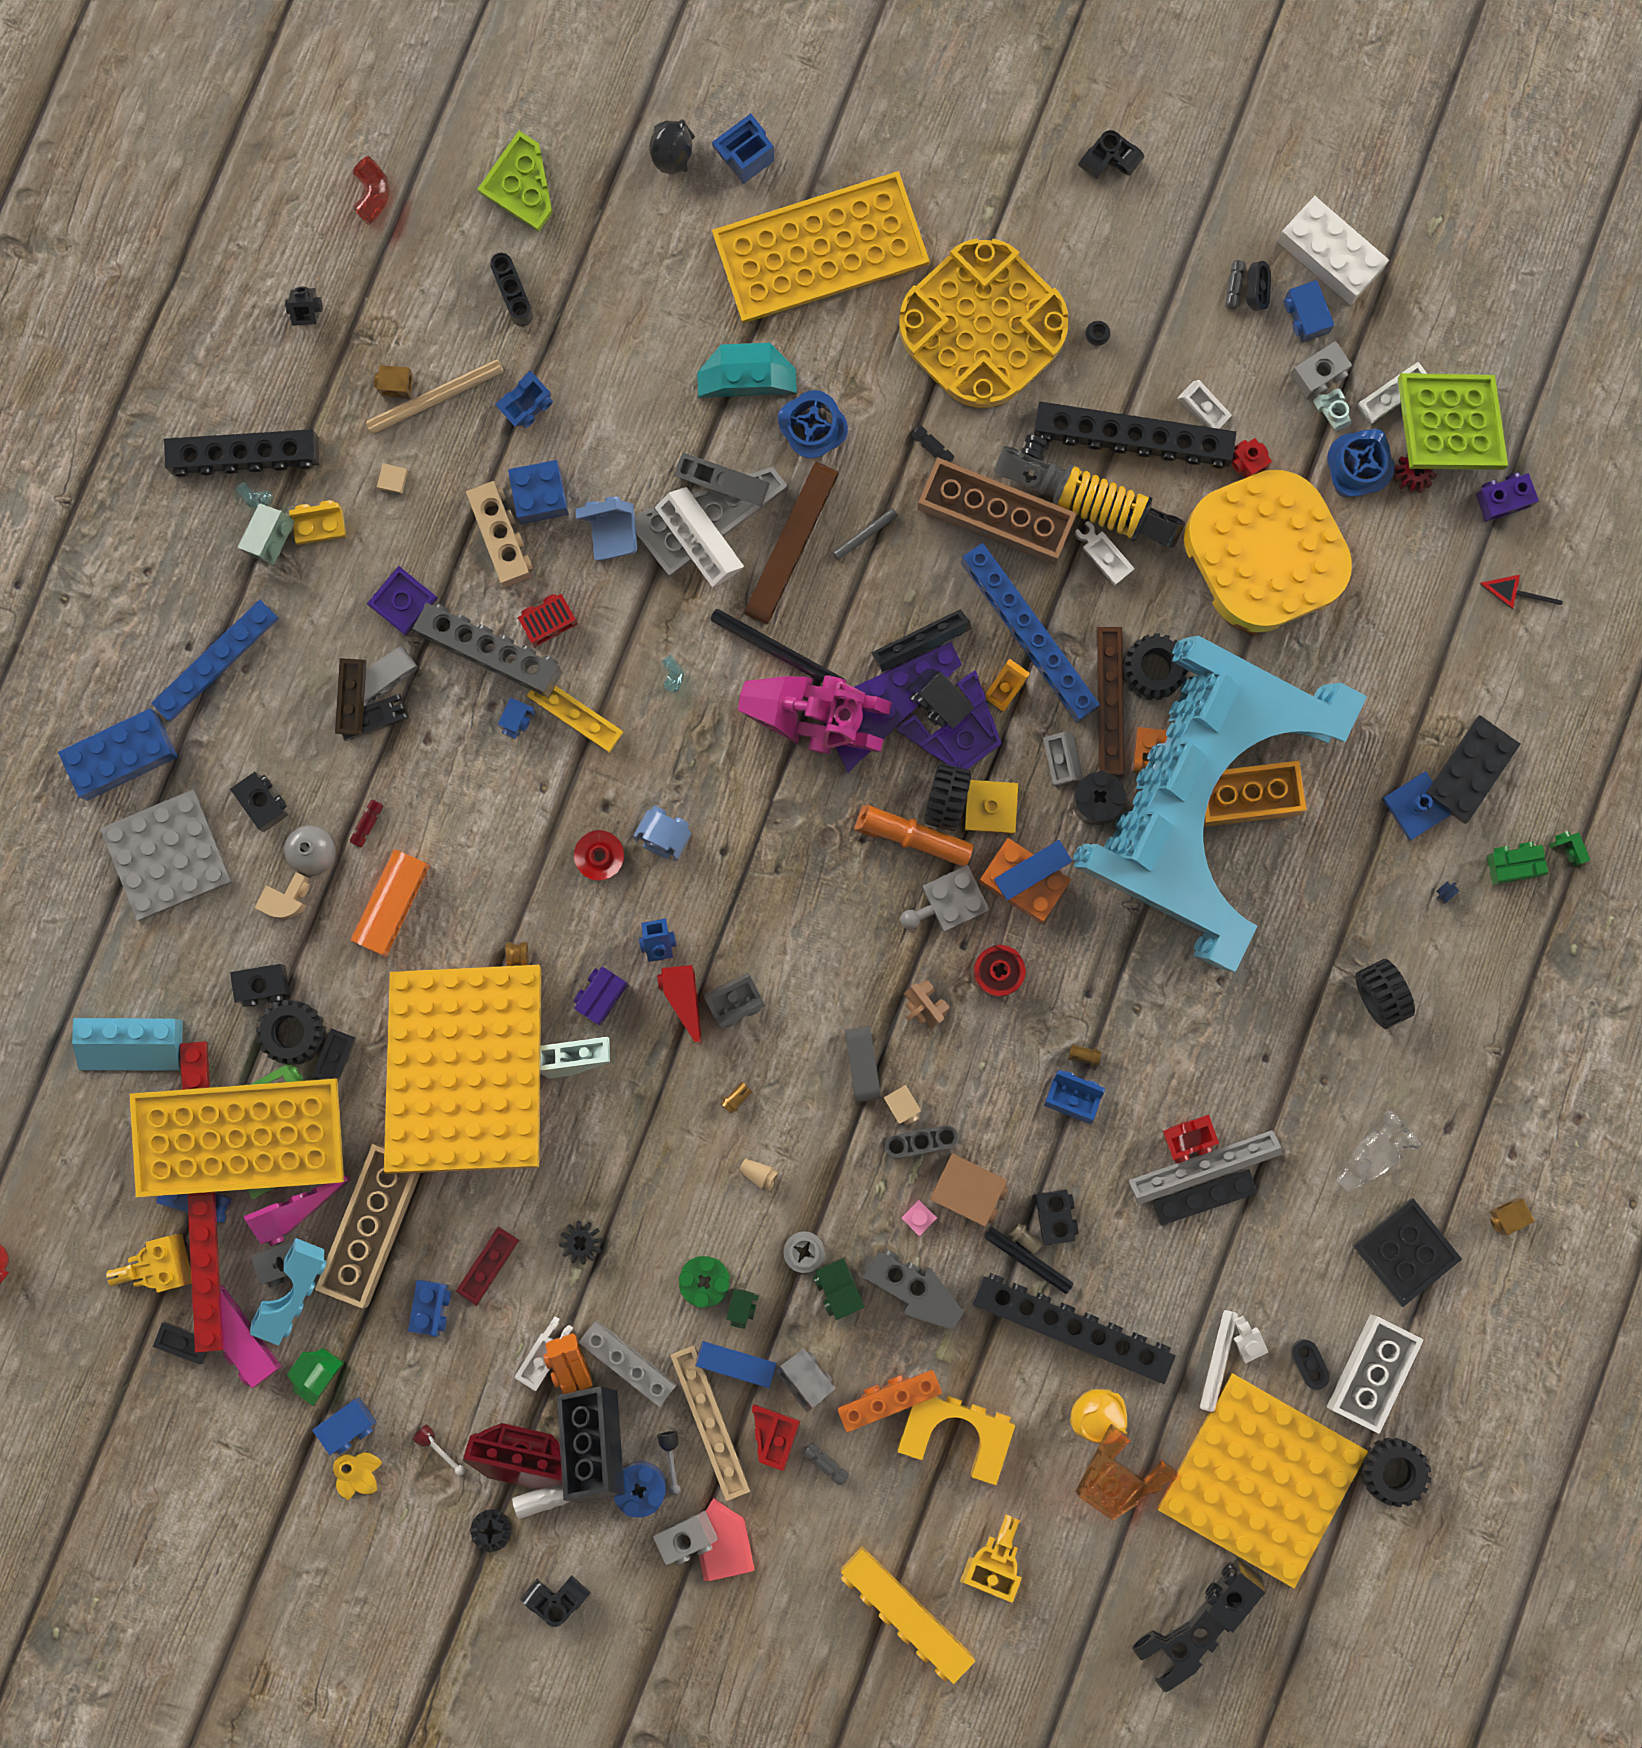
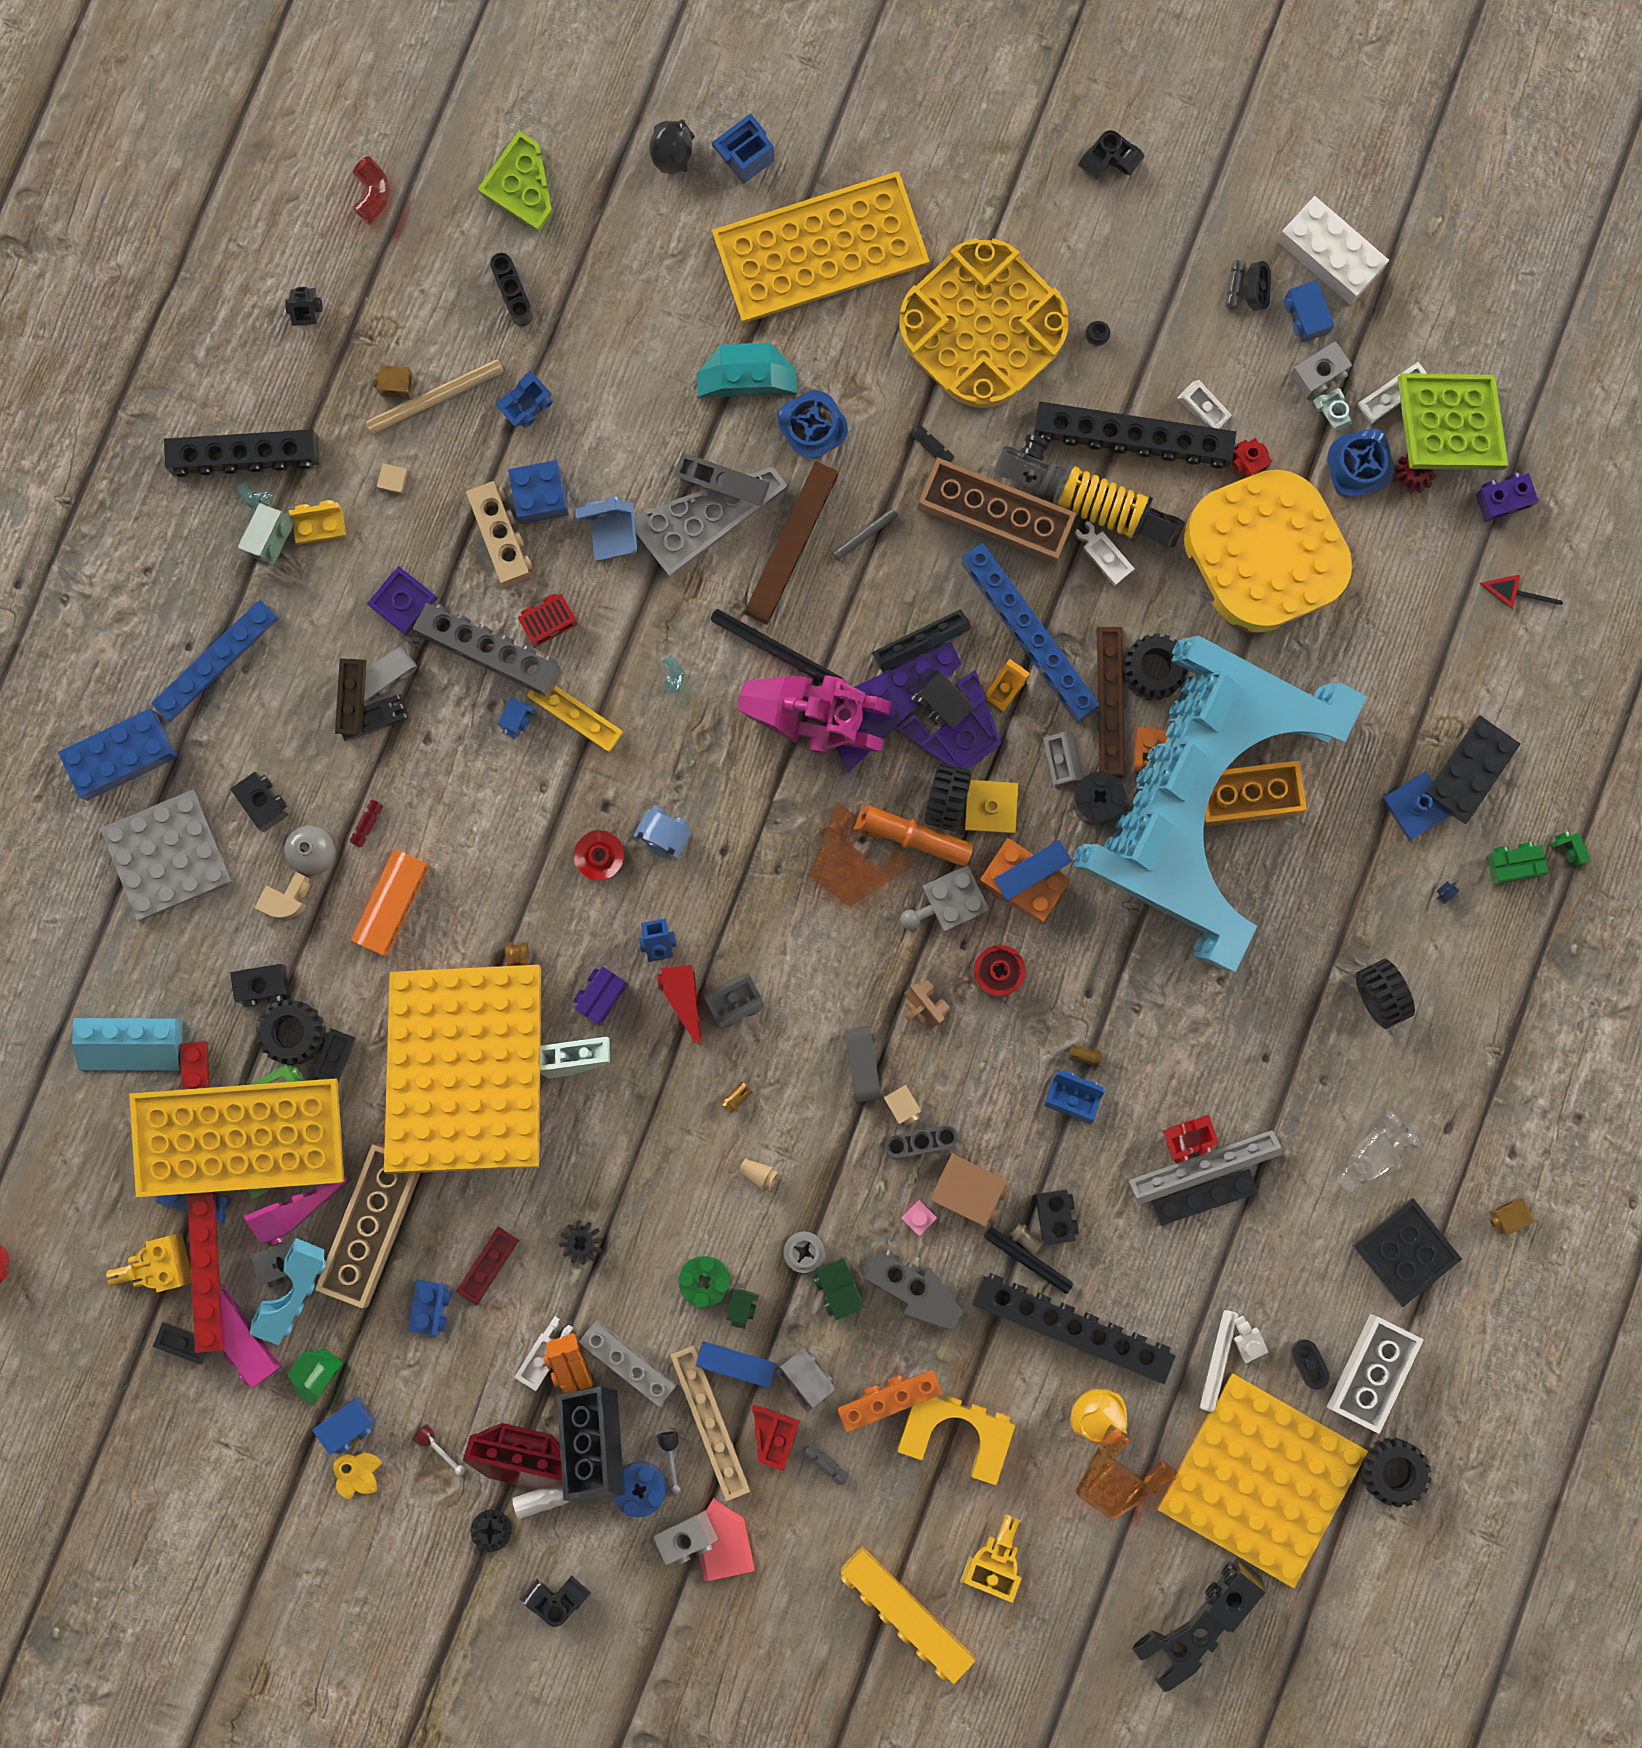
(699, 536): white brick -> none
(845, 869): none -> clear orange wing

